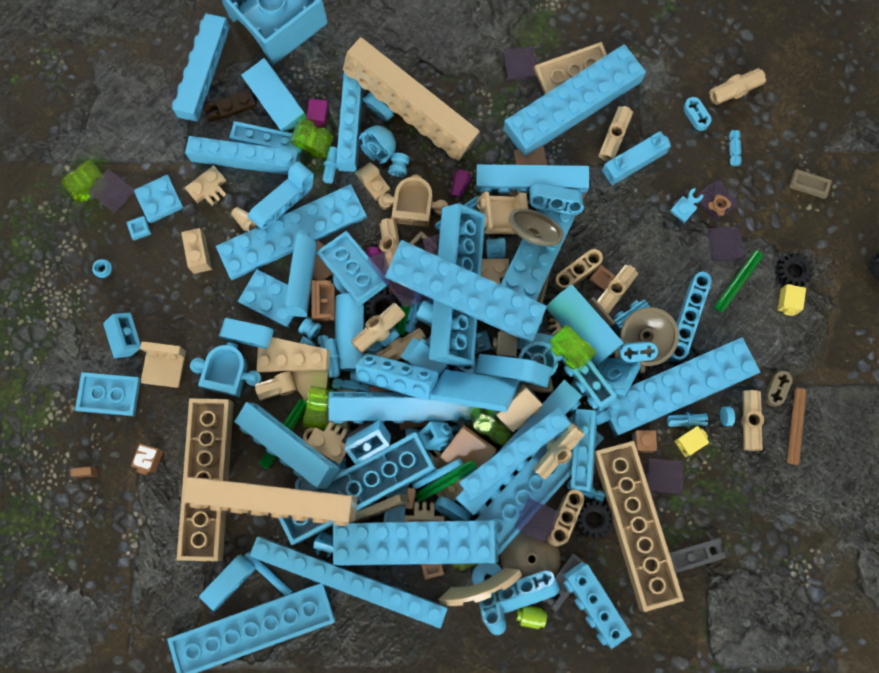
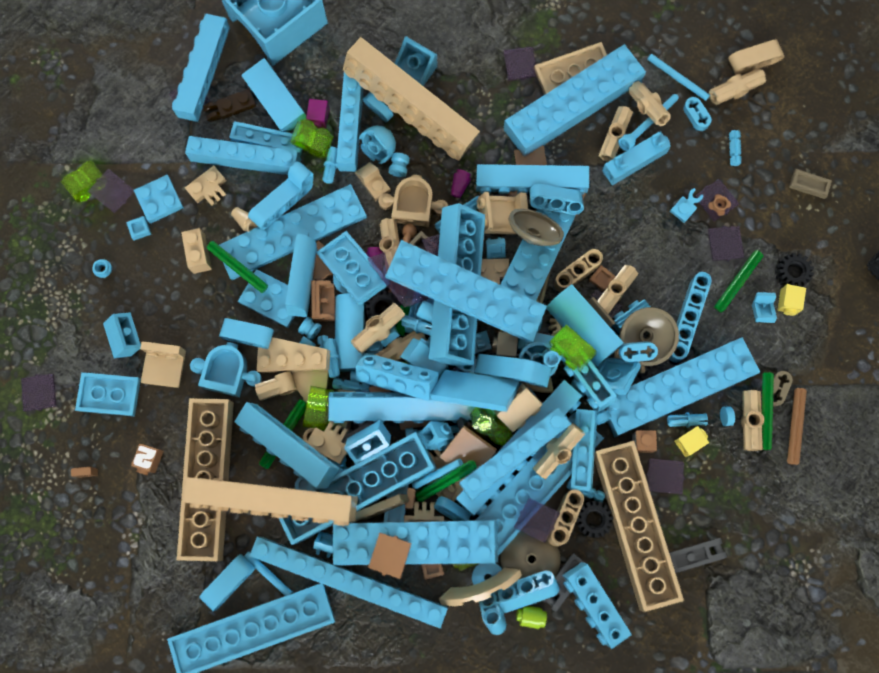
(38, 392): none -> clear purple piece
(238, 267): none -> green axle
(390, 555): none -> medium nougat piece
(409, 231): none -> medium nougat bar
(416, 60): none -> medium azure slope
(417, 325): none -> medium azure axle
(551, 359): none -> medium azure pin
(628, 140): none -> medium azure piece
(649, 103): none -> tan piece
(677, 76): none -> medium azure bar
(756, 57): none -> tan beam
(764, 307): none -> medium azure bracket
(767, 409): none -> green axle

